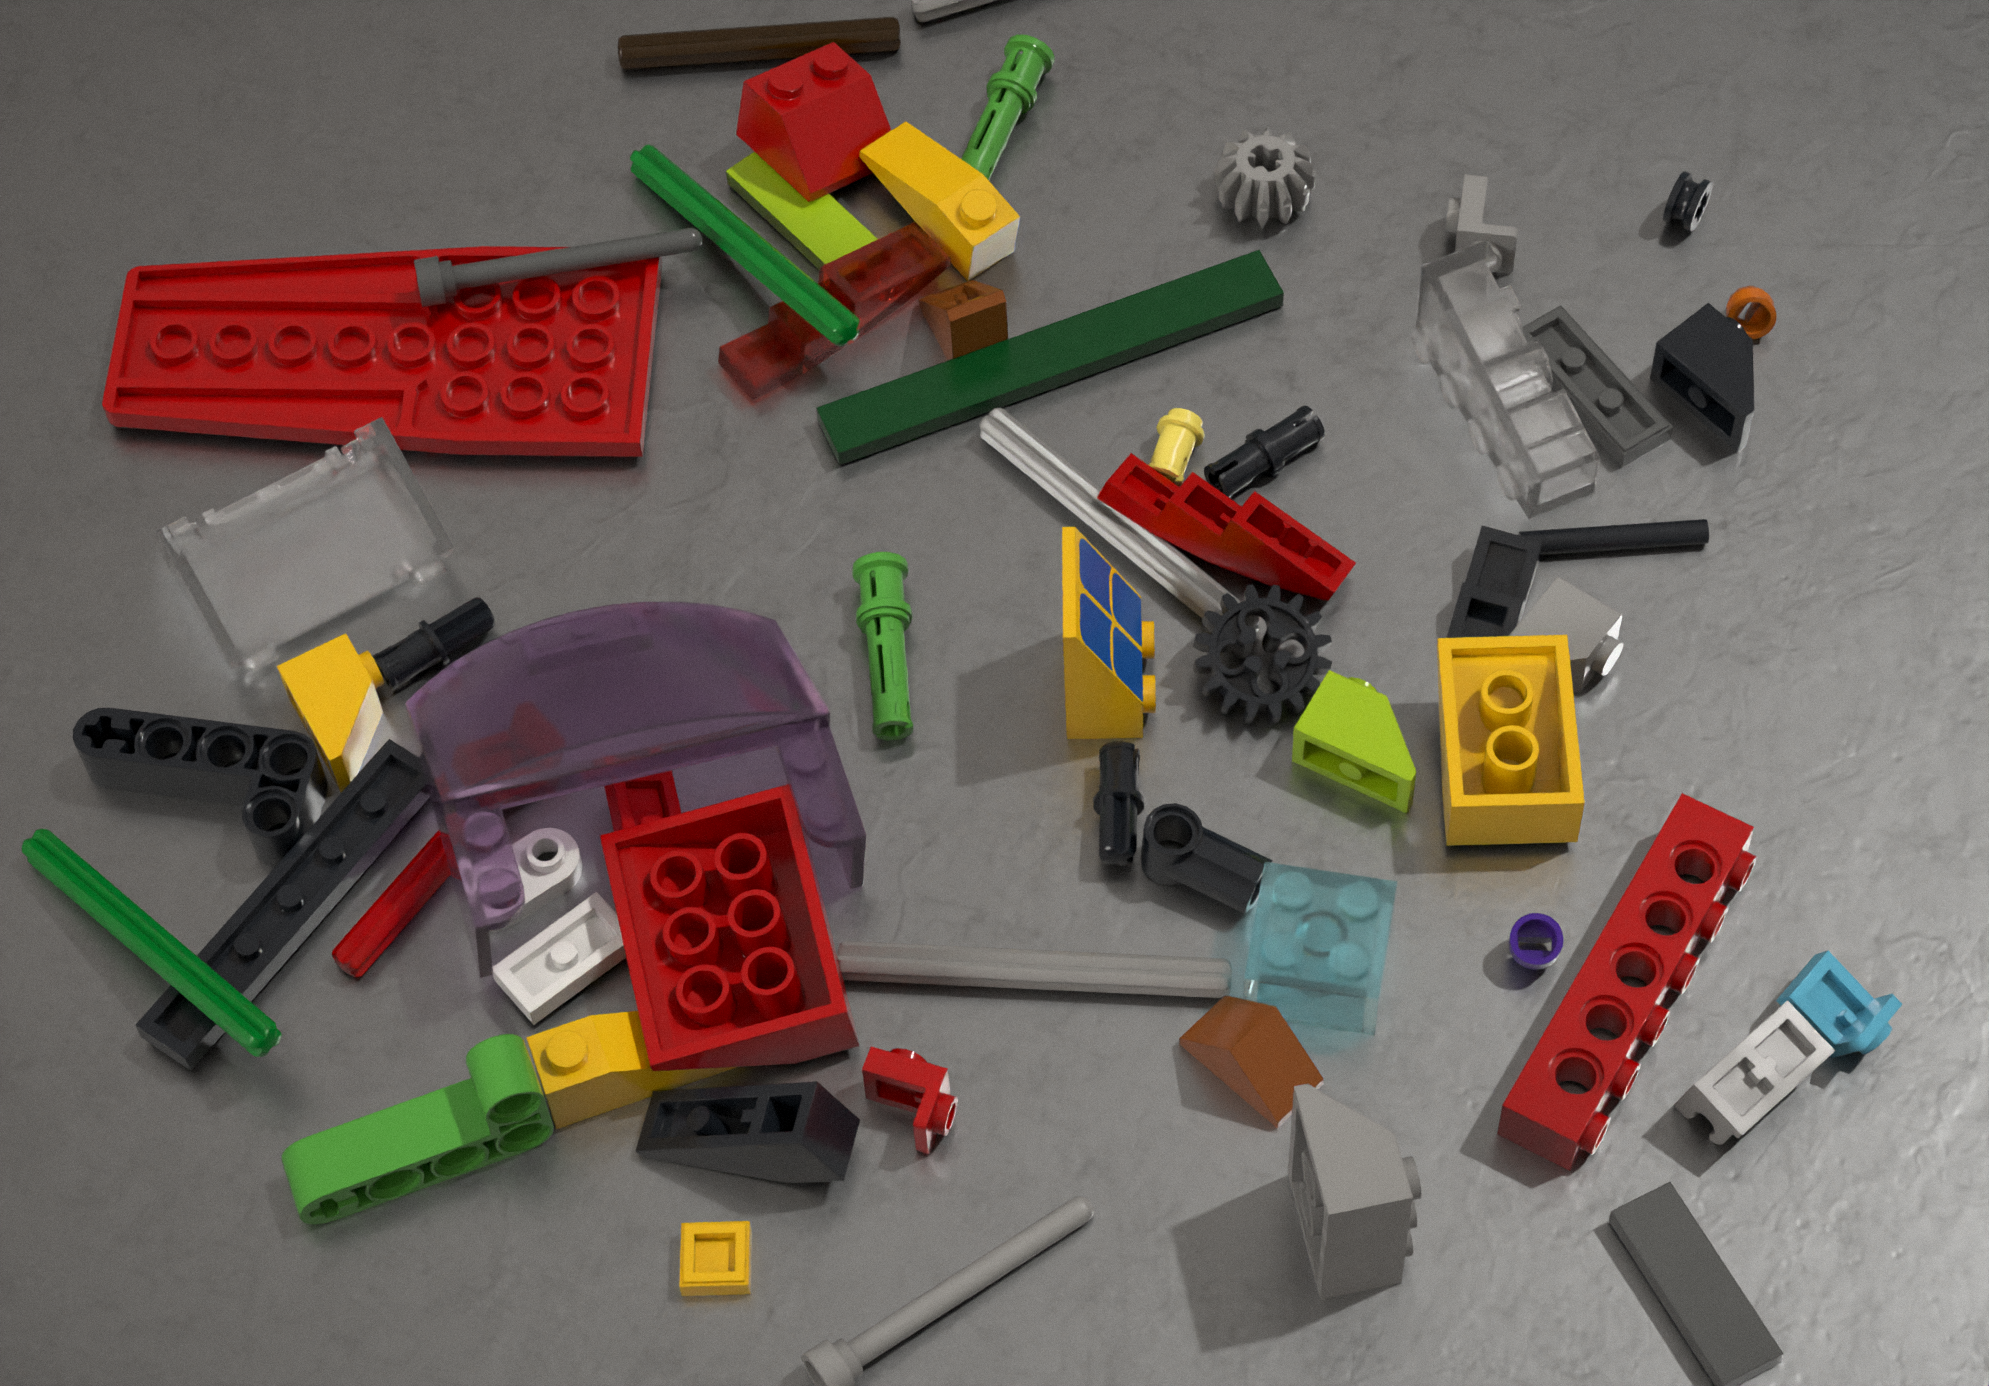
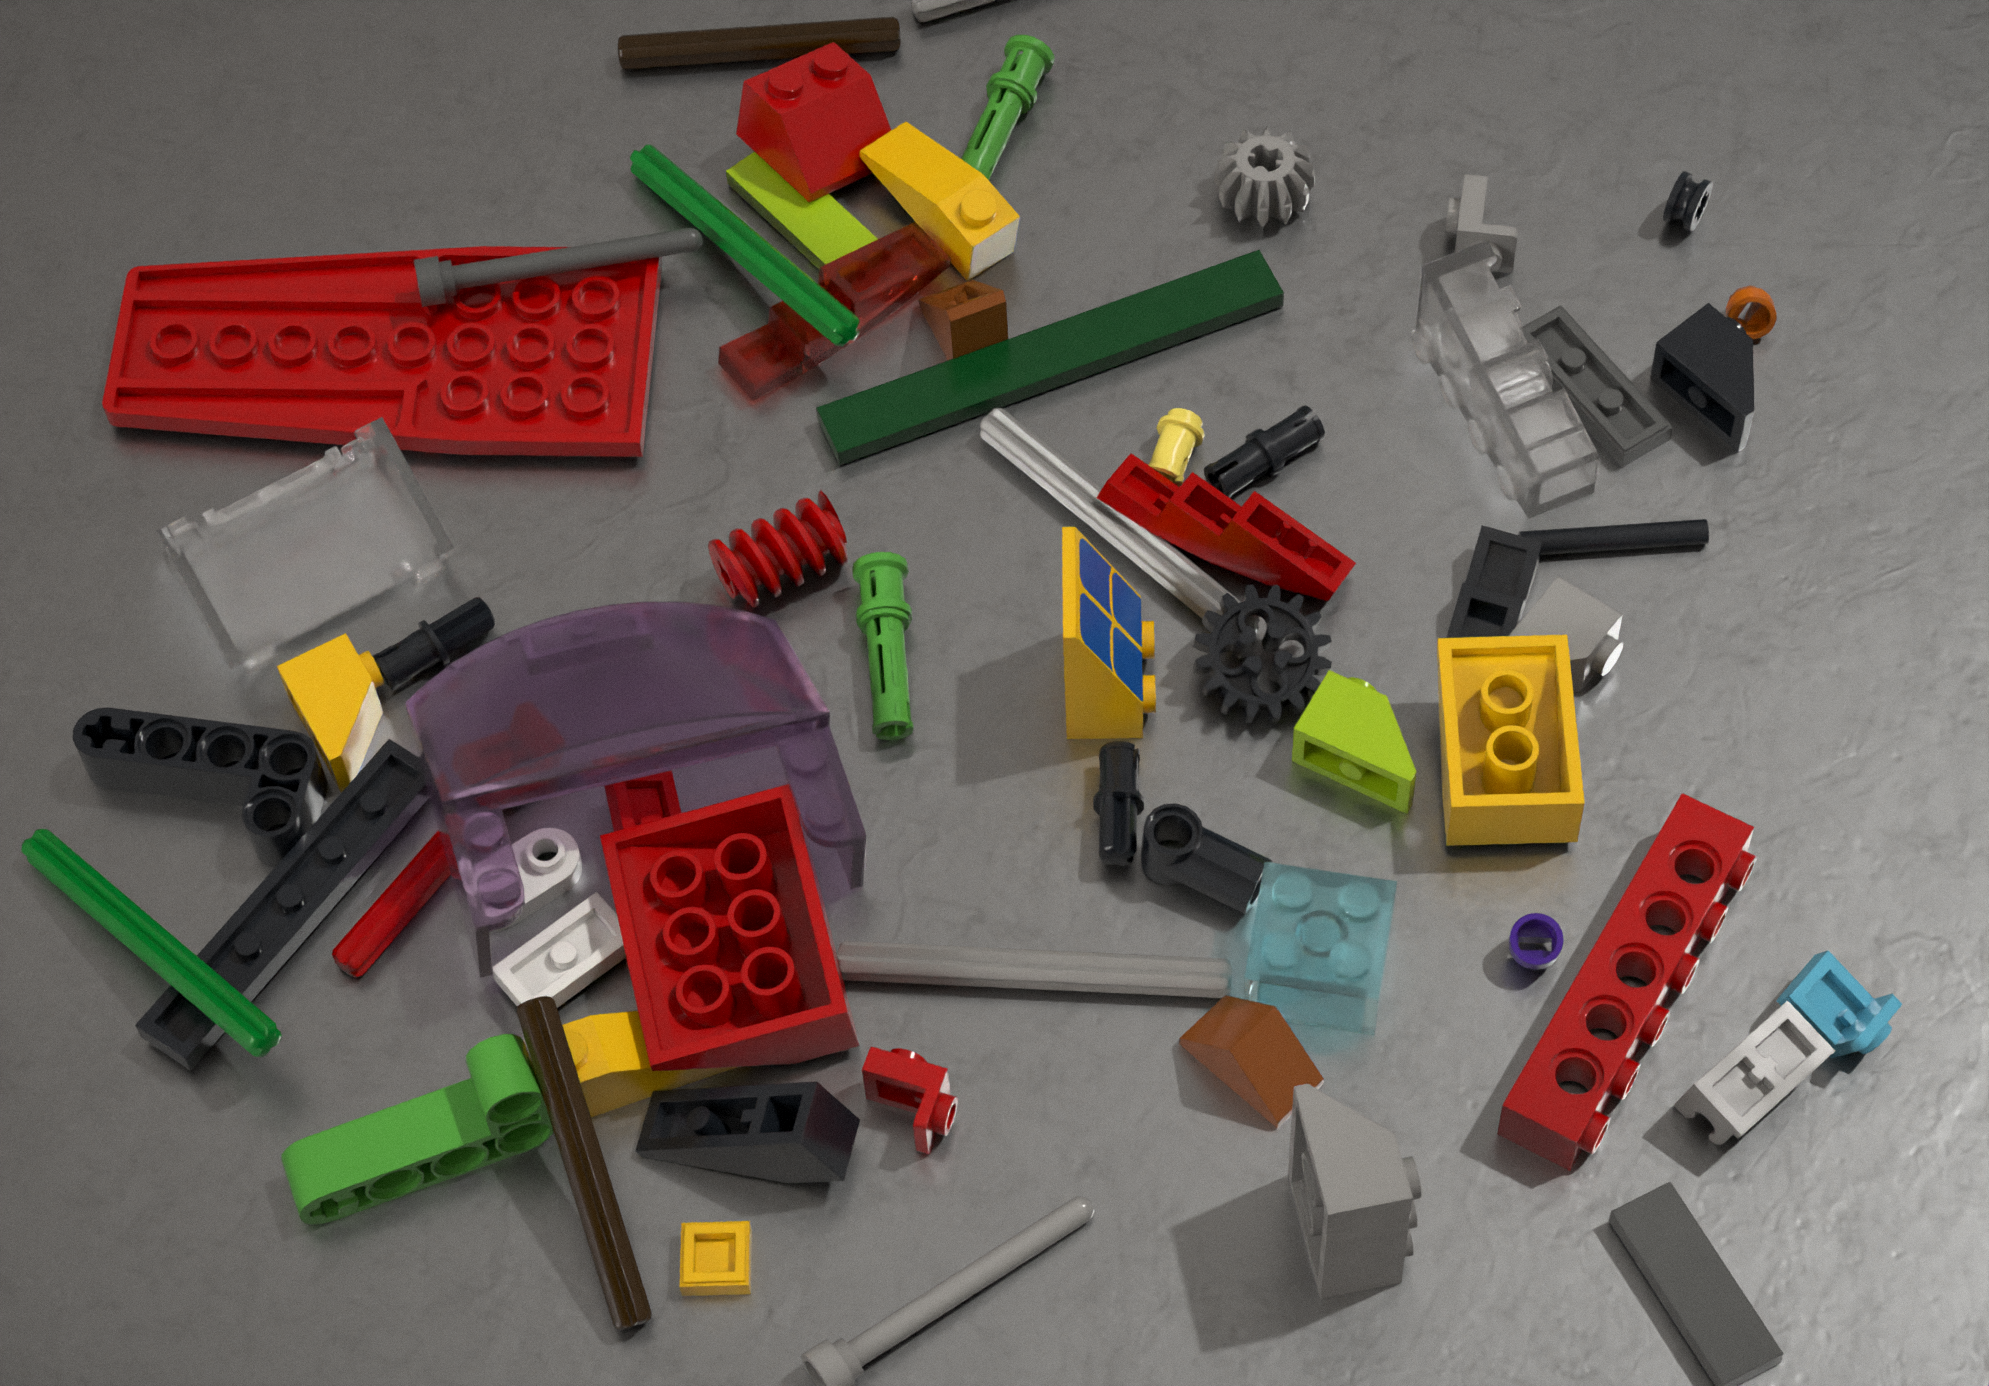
(584, 1162): none -> dark brown axle
(779, 549): none -> red piece

